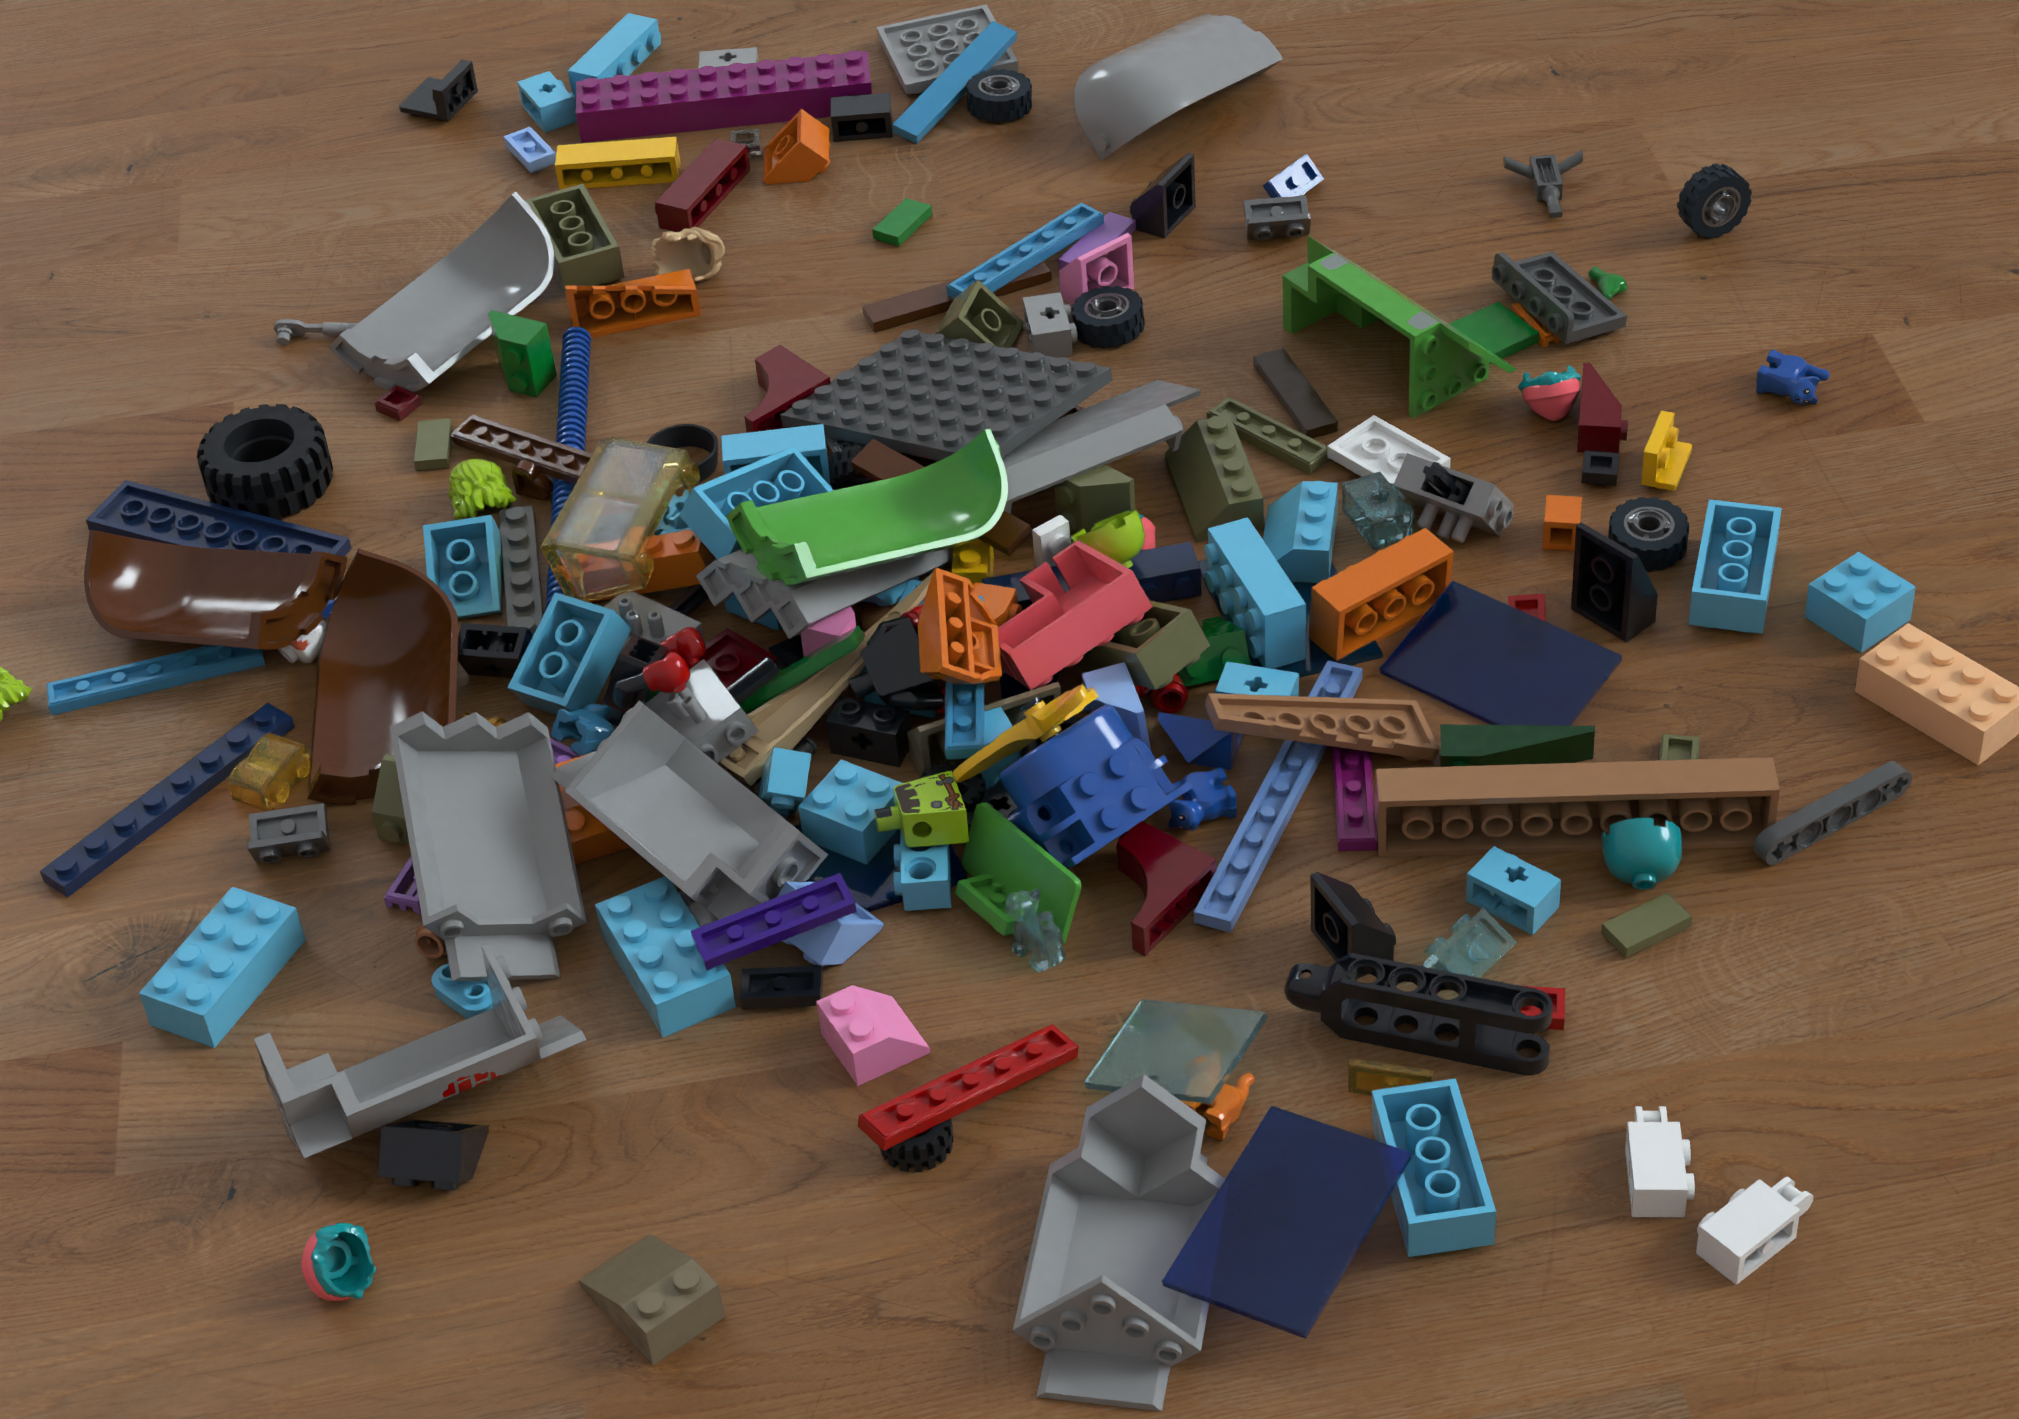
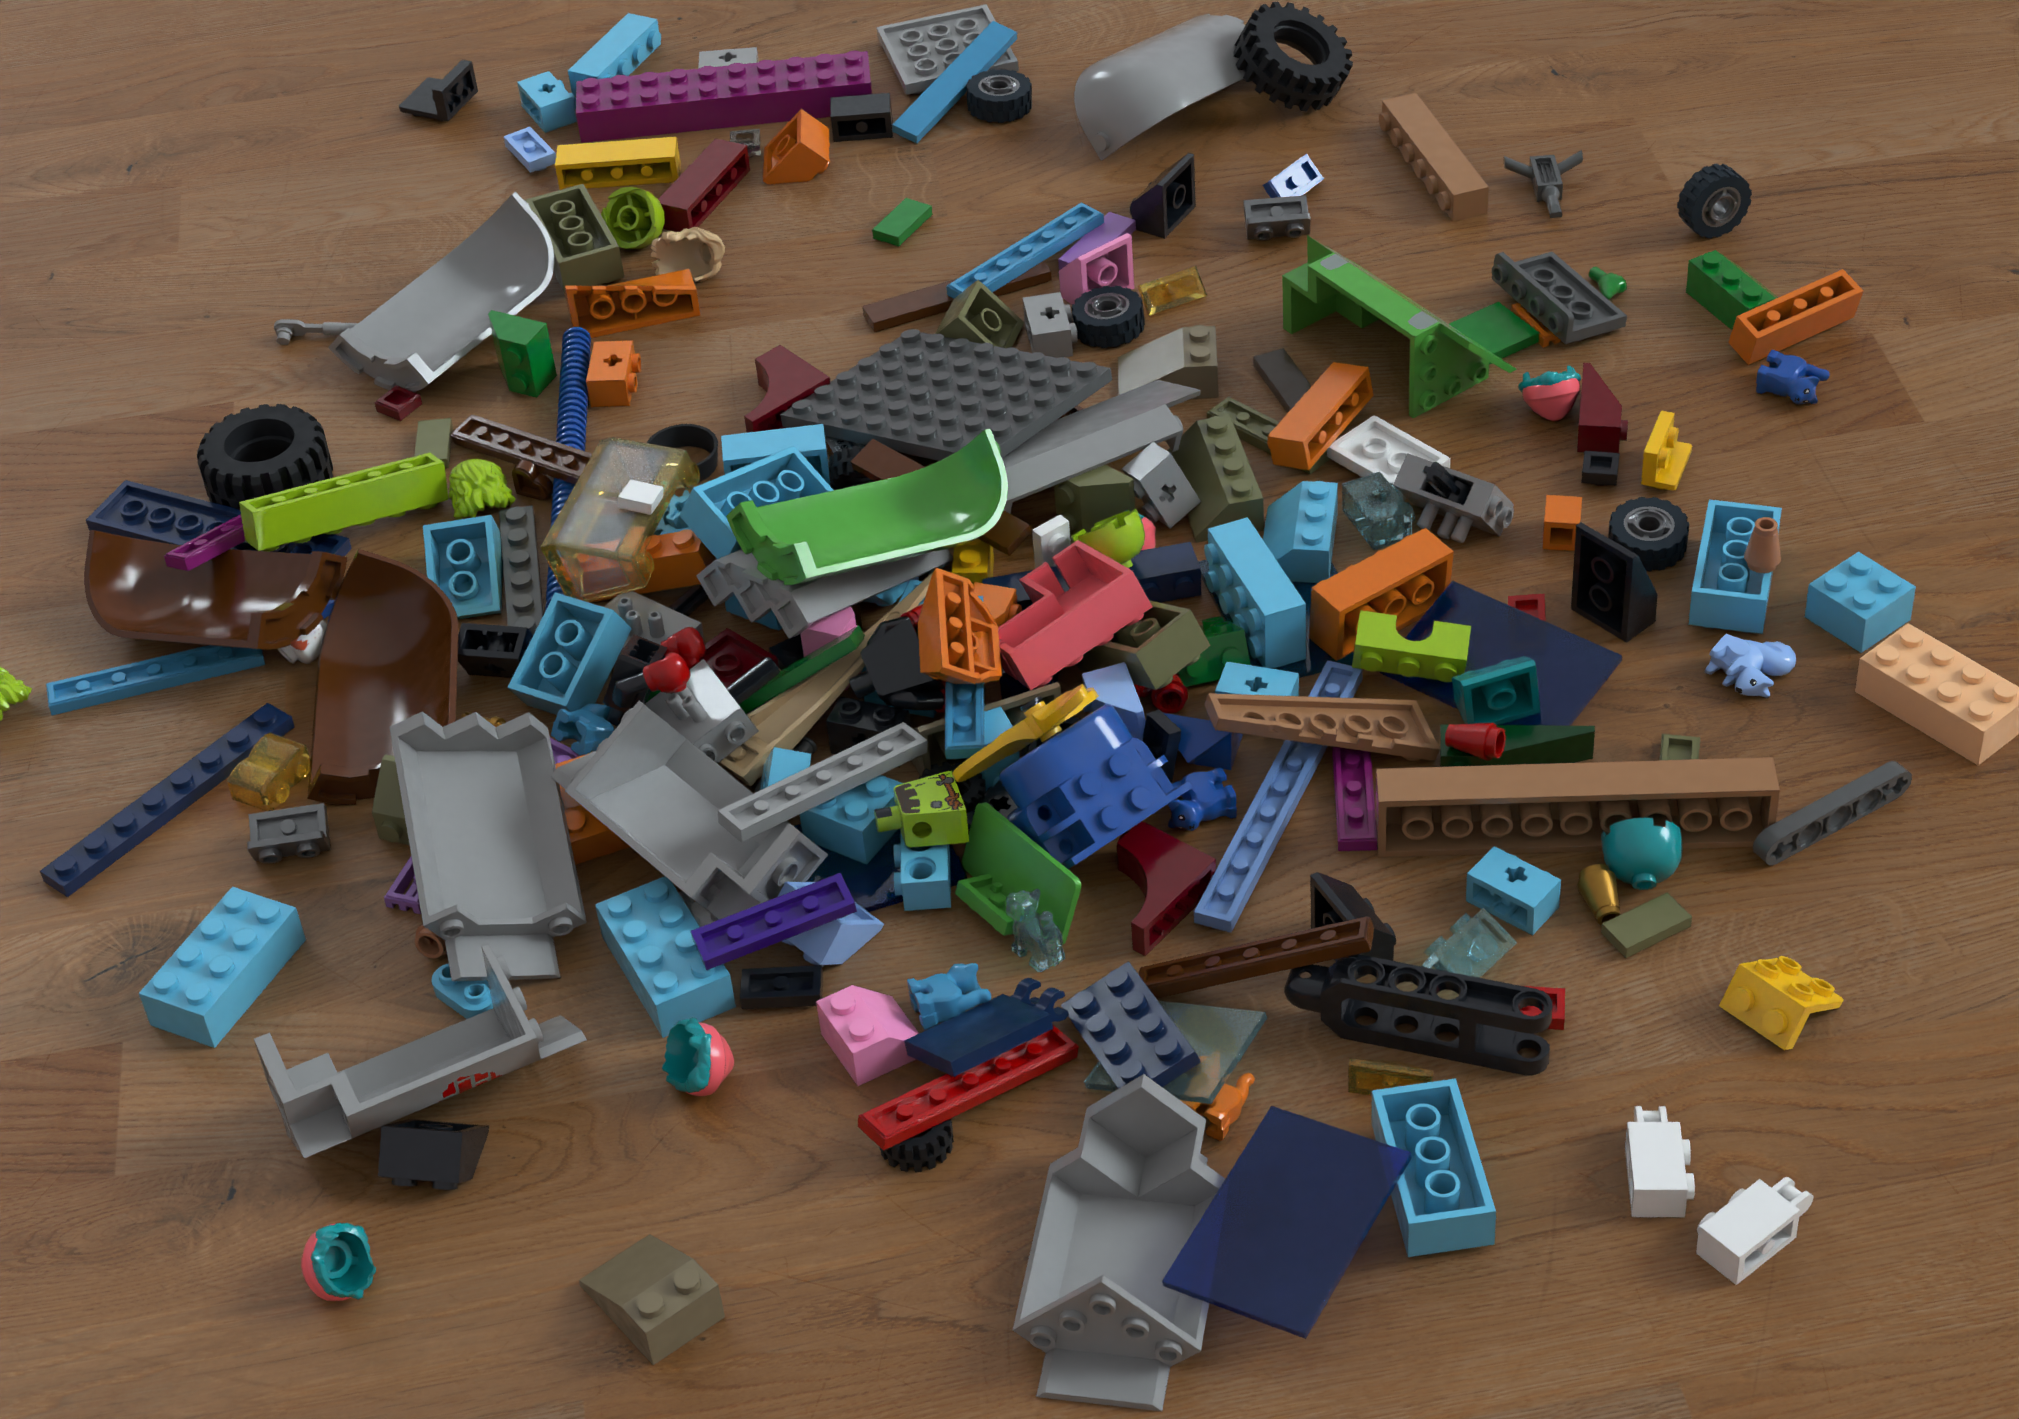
(206, 545): none -> magenta tile
(343, 502): none -> lime brick
(612, 373): none -> orange brick
(634, 217): none -> lime cylinder
(640, 497): none -> white tile
(696, 1058): none -> teal hair
(822, 782): none -> light grey plate
(946, 994): none -> dark azure animal
(988, 1029): none -> dark blue tile
(1130, 1029): none -> dark blue plate
(1161, 485): none -> light grey brick
(1162, 739): none -> black plate
(1172, 291): none -> clear yellow slope
(1179, 357): none -> dark tan slope
(1259, 957): none -> reddish brown tile
(1282, 75): none -> black tyre
(1320, 416): none -> orange brick
(1385, 650): none -> lime arch
(1434, 157): none -> medium nougat brick
(1477, 739): none -> red cone
(1498, 692): none -> teal slope
(1599, 891): none -> pearl gold cone
(1724, 287): none -> green slope
(1747, 661): none -> light blue animal
(1763, 547): none -> nougat cone
(1777, 998): none -> yellow bracket
(1795, 316): none -> orange brick

